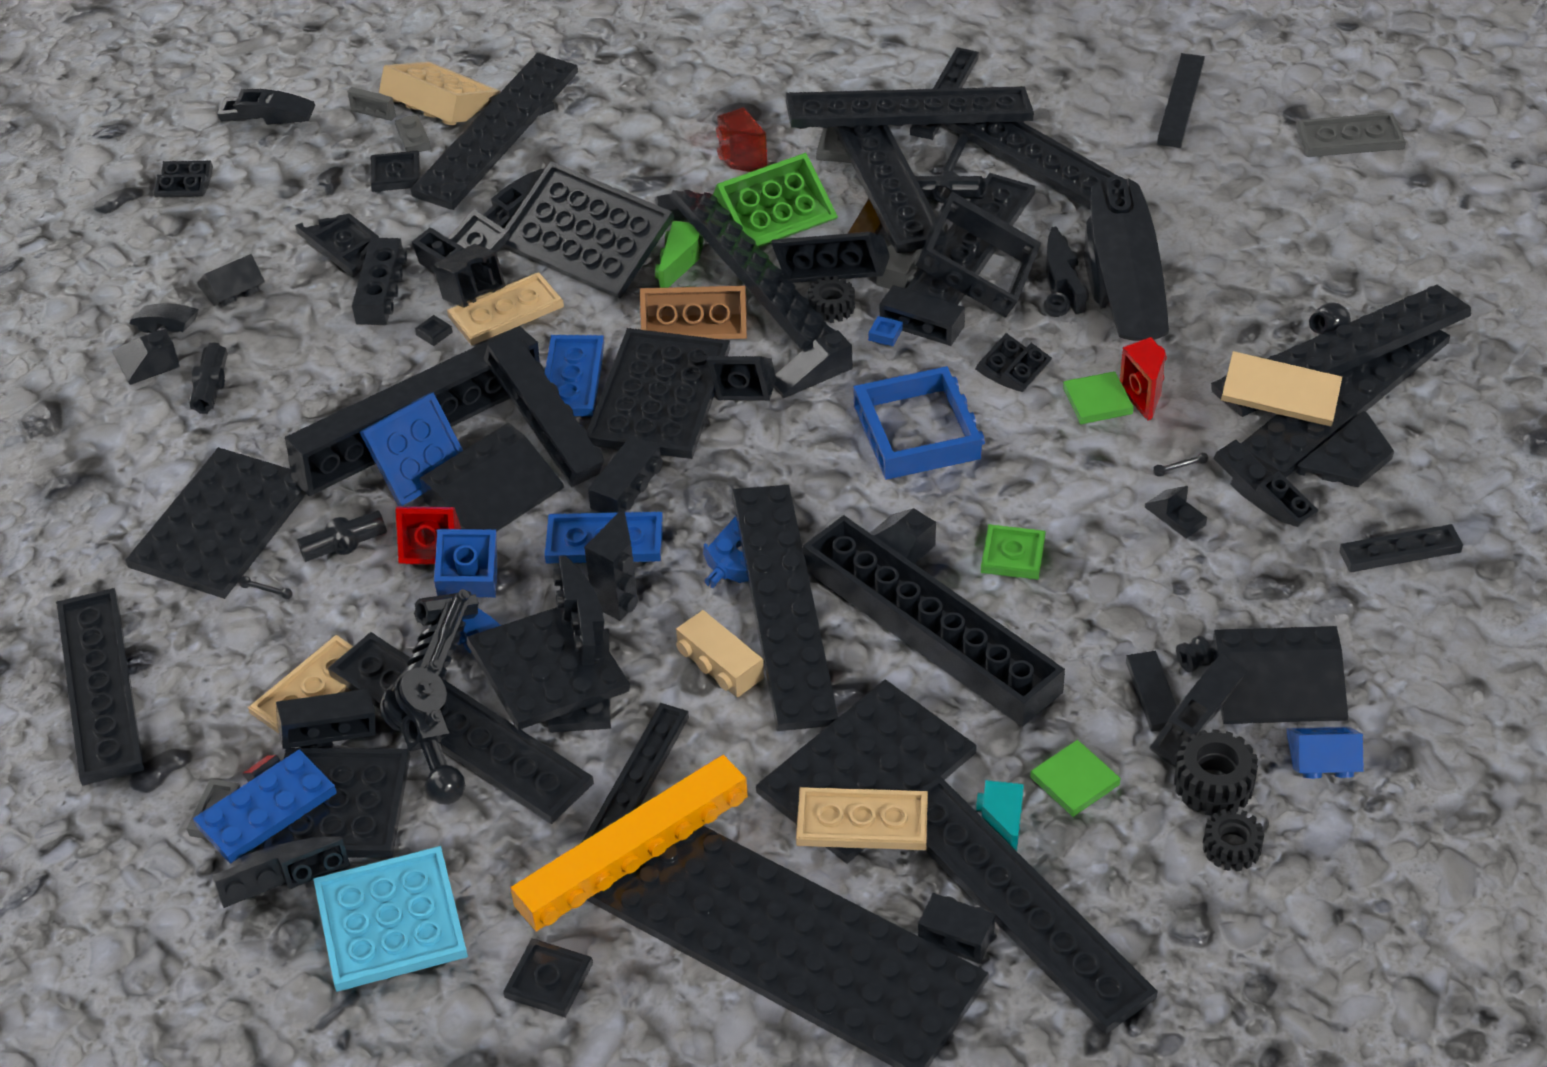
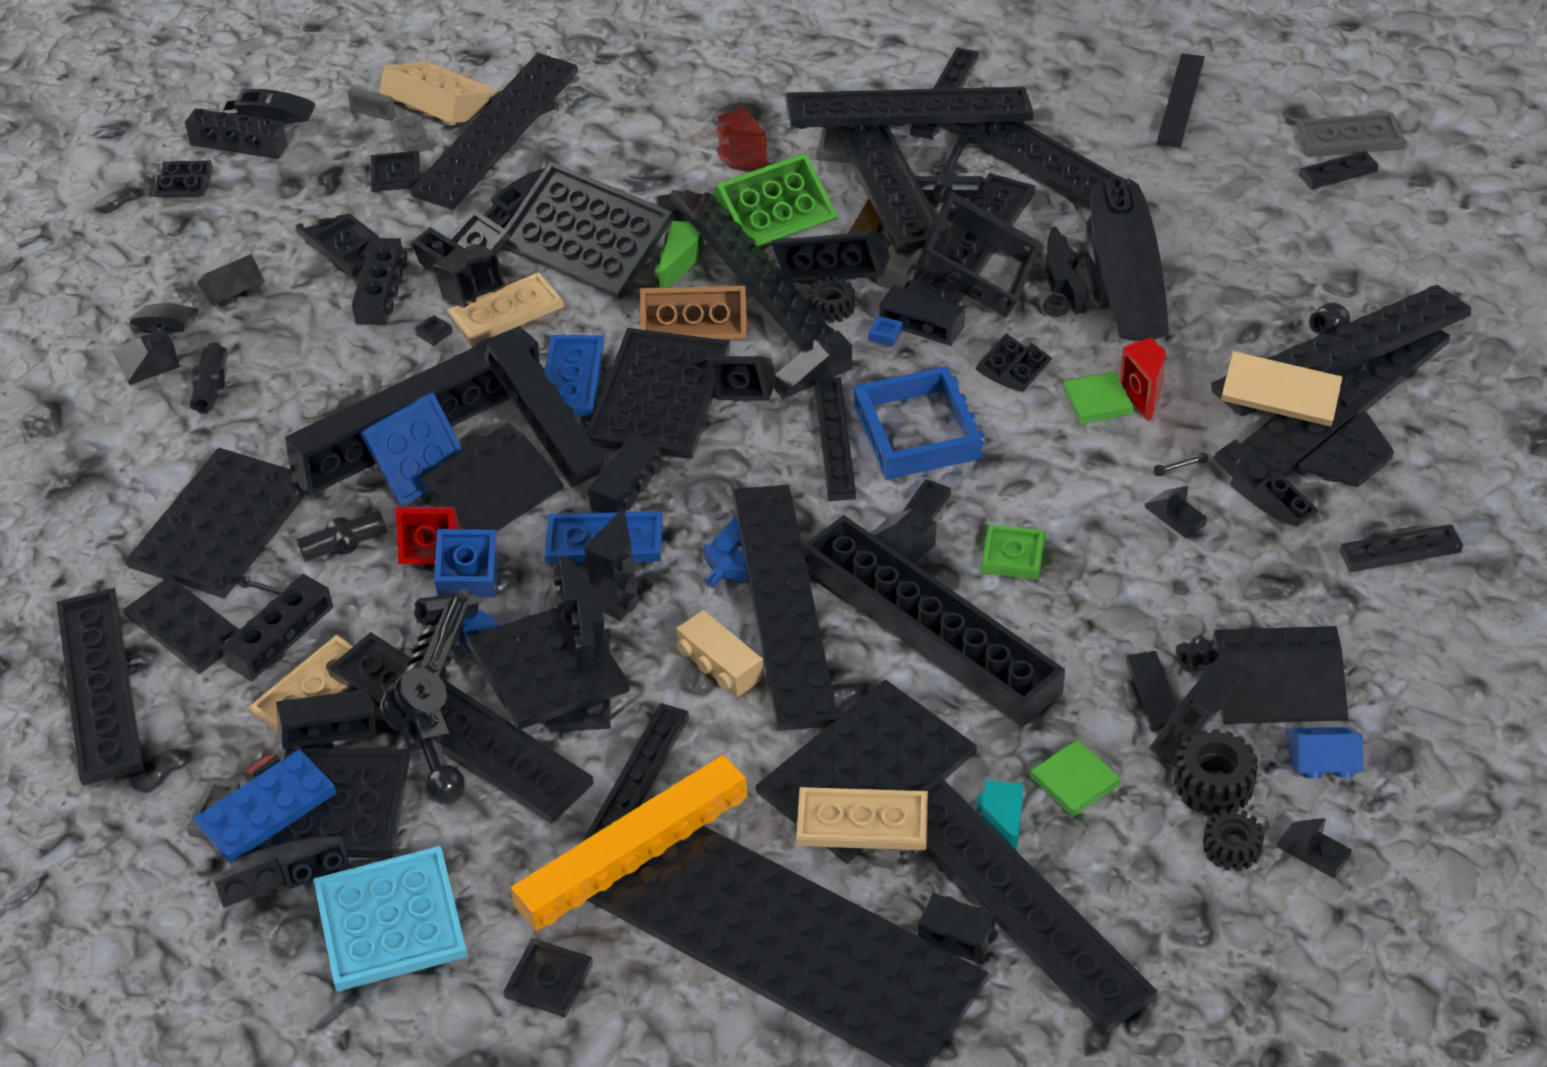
(182, 624): none -> black plate
(236, 133): none -> black brick
(277, 627): none -> black brick
(834, 439): none -> black tile
(929, 498): none -> black tile
(1310, 845): none -> black slope
(1338, 170): none -> black tile

